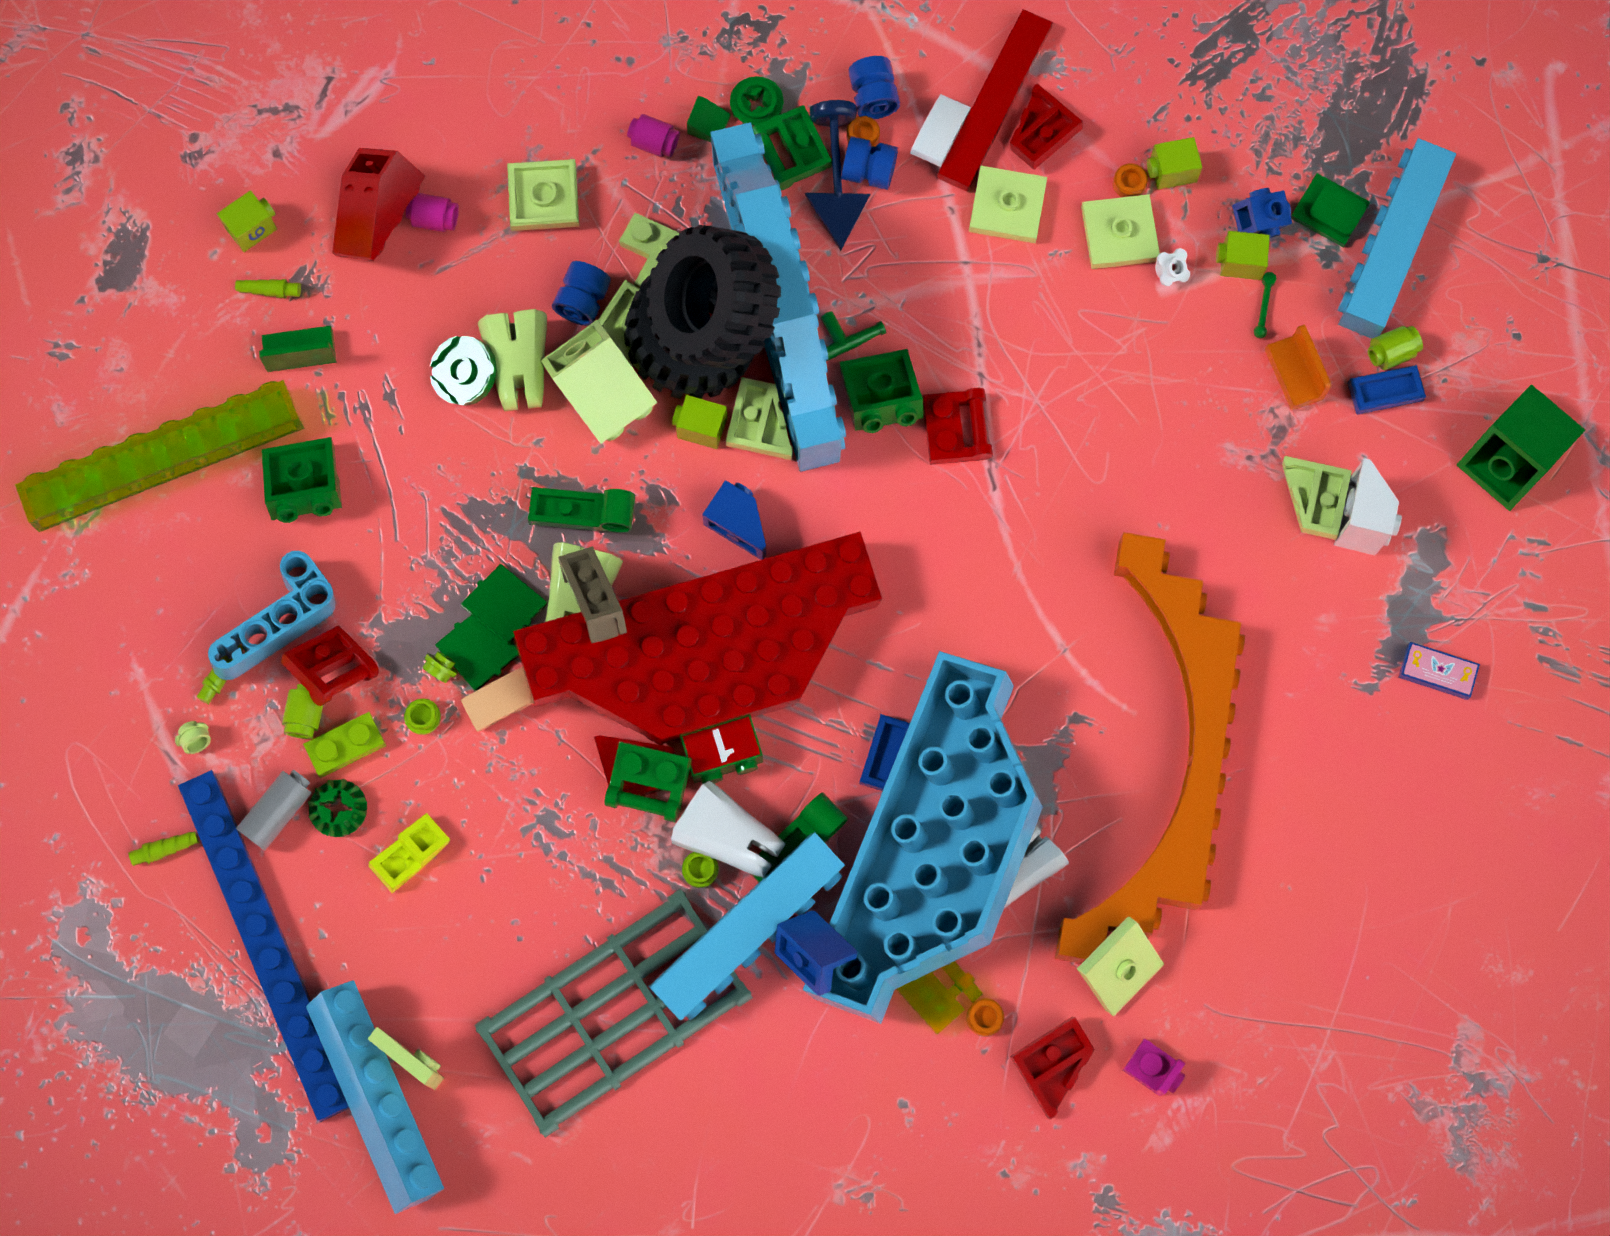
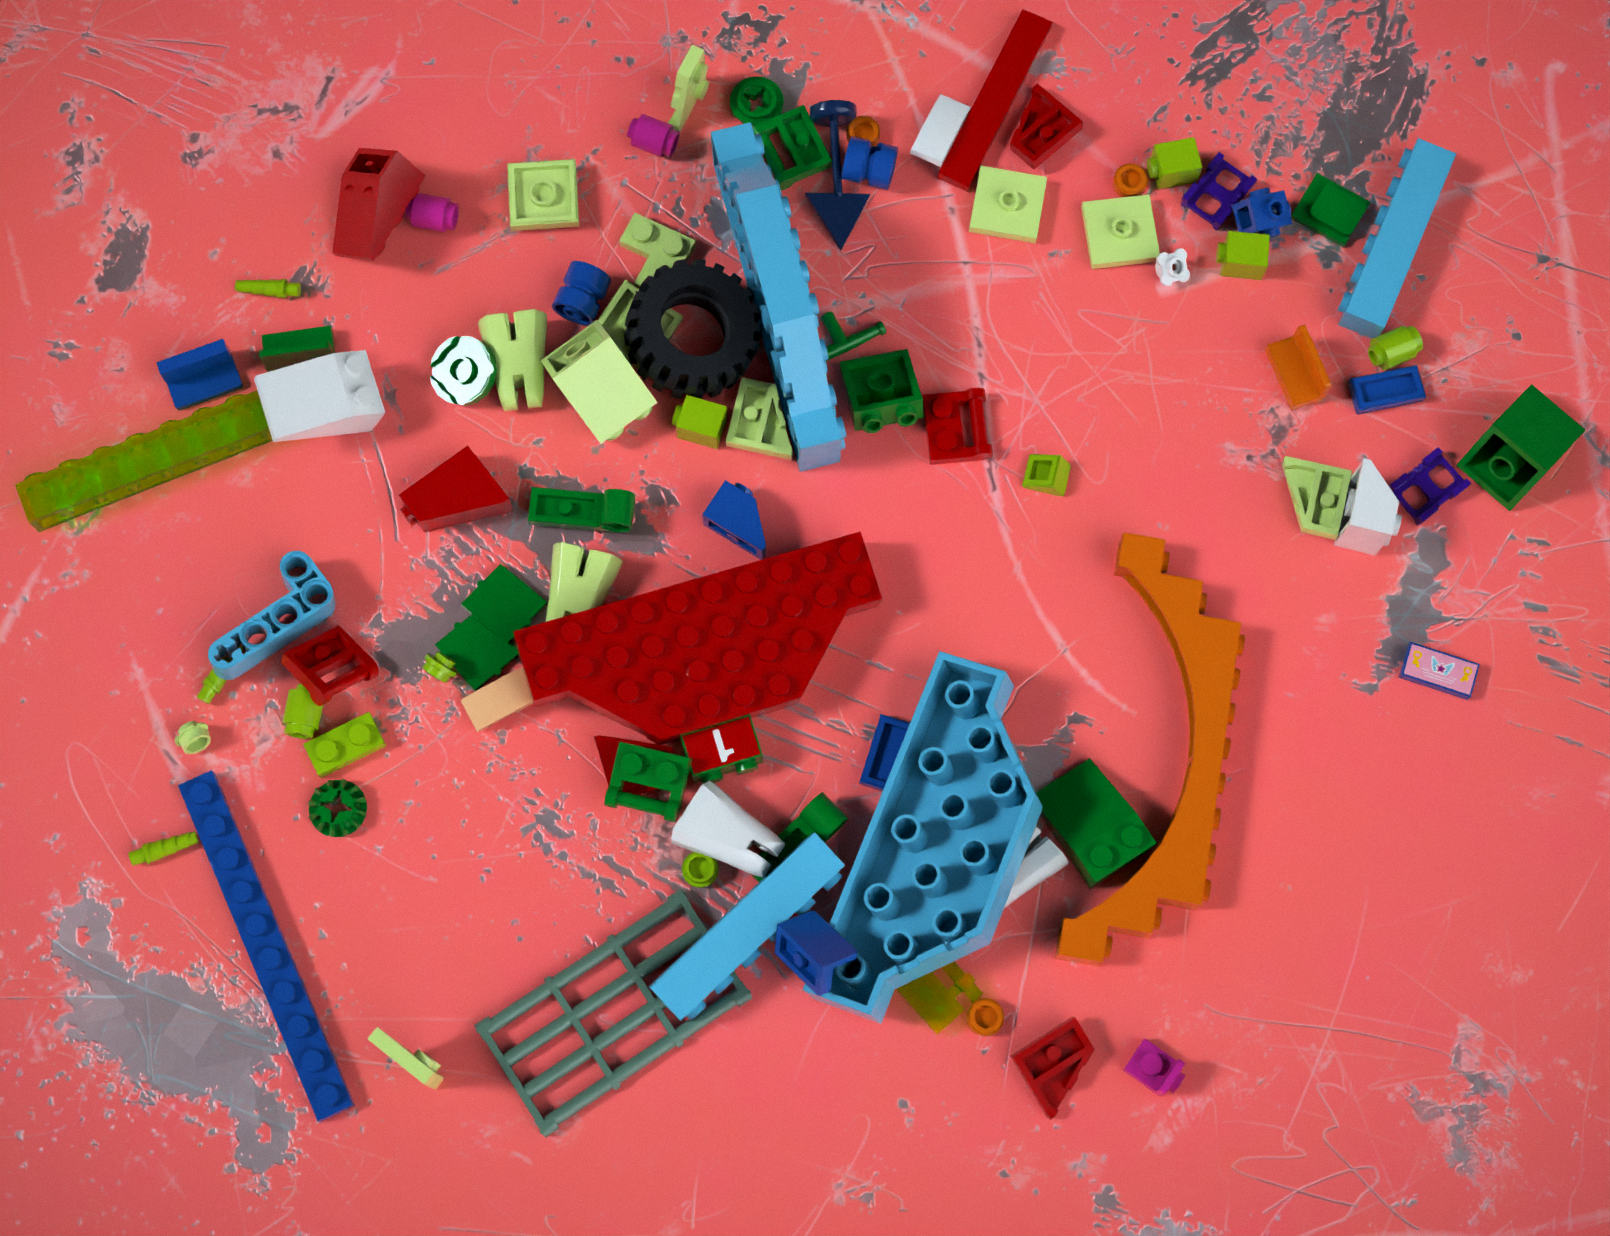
(200, 374): none -> blue panel
(248, 220): lime brick -> none
(275, 809): light grey brick -> none
(301, 479): green plate -> none
(321, 397): none -> white slope
(374, 1097): medium azure brick -> none
(410, 853): neon yellow slope -> none
(422, 716): lime plate -> none
(454, 494): none -> red slope
(593, 594): dark tan container -> none
(689, 86): none -> yellowish green wing
(706, 118): green slope -> none
(744, 297): black tyre -> none
(873, 81): blue wheel -> none
(1047, 474): none -> lime slope
(1093, 823): none -> green slope
(1120, 966): yellowish green plate -> none
(1209, 186): none -> dark purple piece
(1268, 281): green hinge -> none
(1420, 478): none -> dark purple piece

